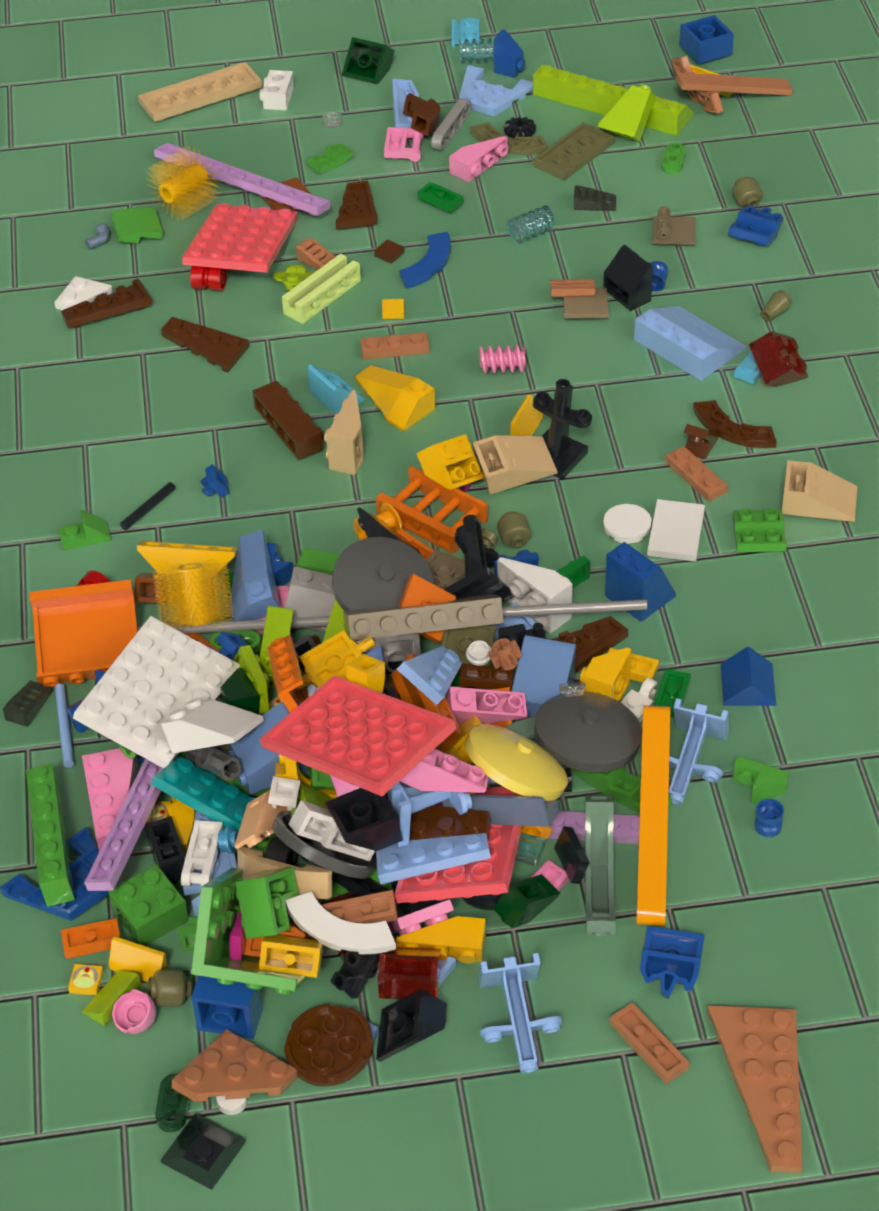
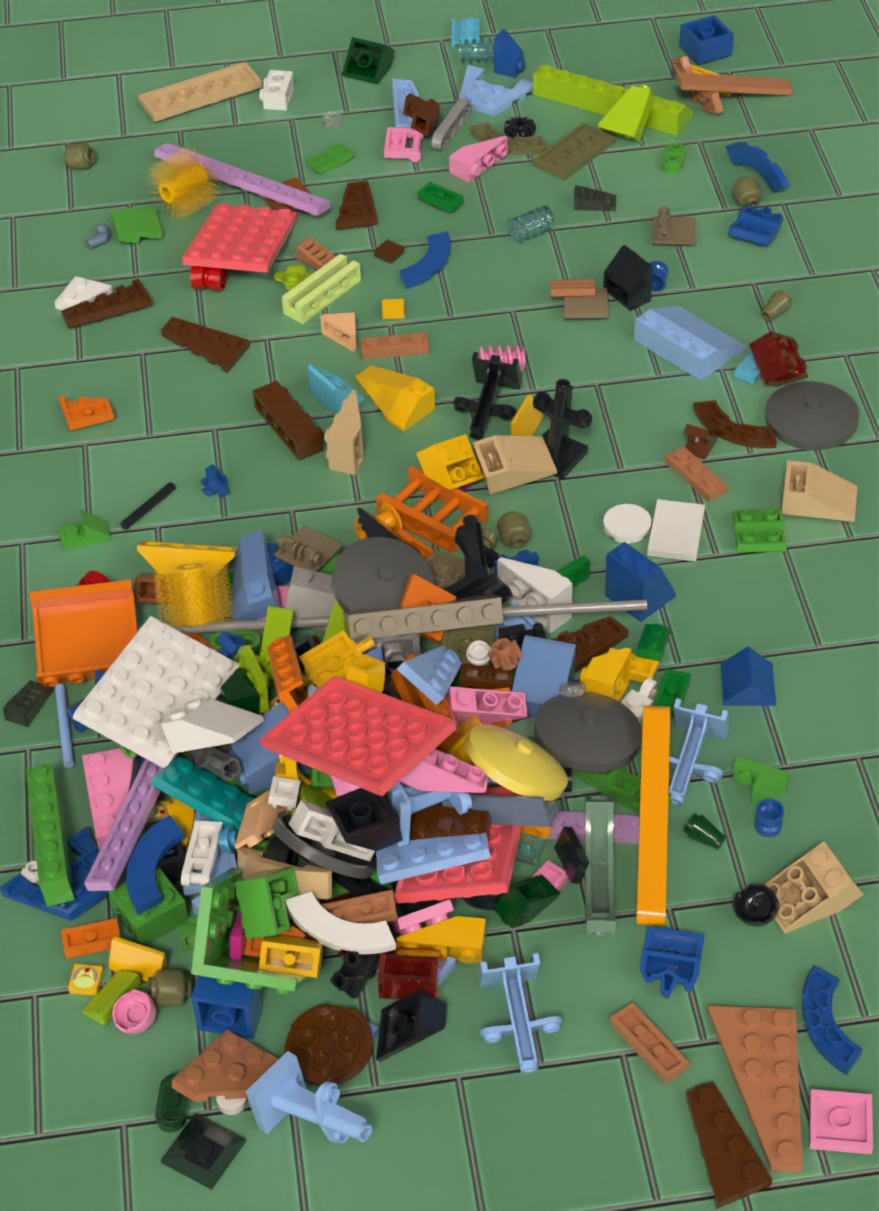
(29, 874): none -> white plate
(79, 156): none -> olive head
(85, 411): none -> orange wing
(144, 862): none -> blue tile
(284, 1092): none -> light blue piece
(307, 549): none -> dark tan hinge
(340, 328): none -> light nougat slope
(492, 375): none -> black piece
(653, 642): none -> green plate
(703, 831): none -> dark green cone
(728, 1155): none -> reddish brown wing
(756, 905): none -> black hair
(757, 159): none -> blue tile
(812, 415): none -> dark grey dish
(812, 889): none -> tan slope
(820, 1023): none -> blue tile
(841, 1121): none -> bright pink plate

